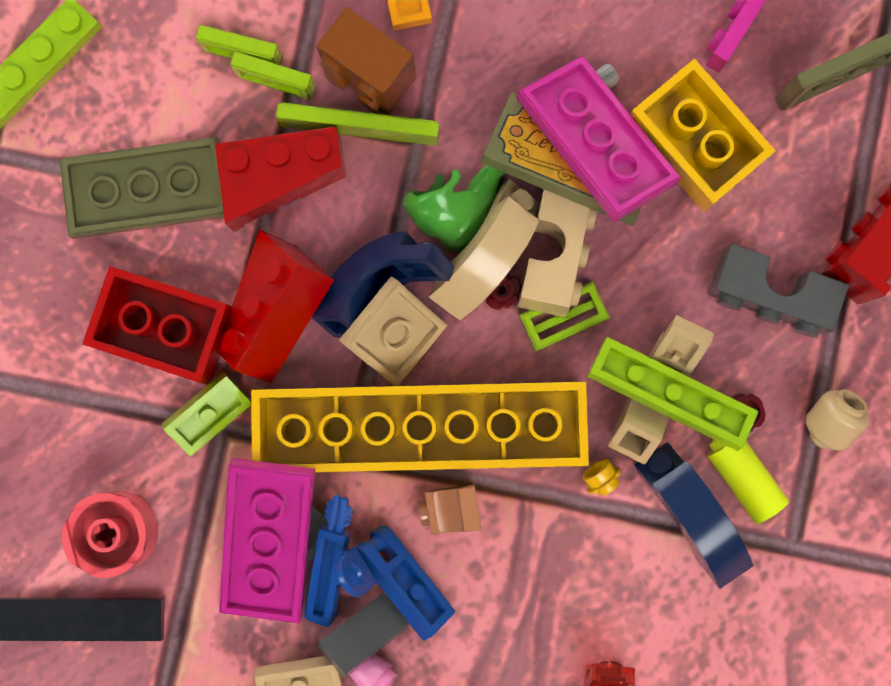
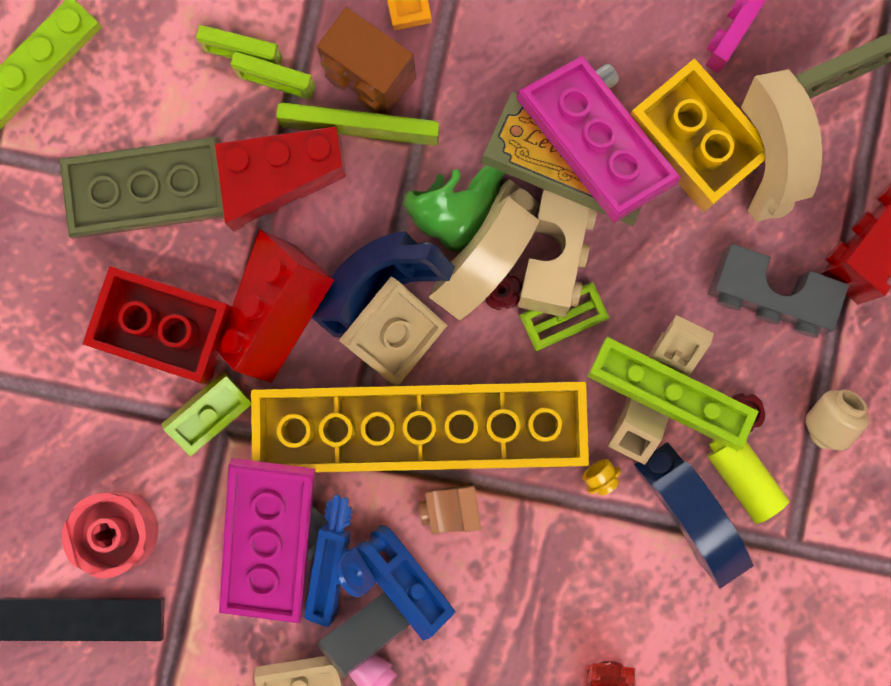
(790, 141): none -> tan arch

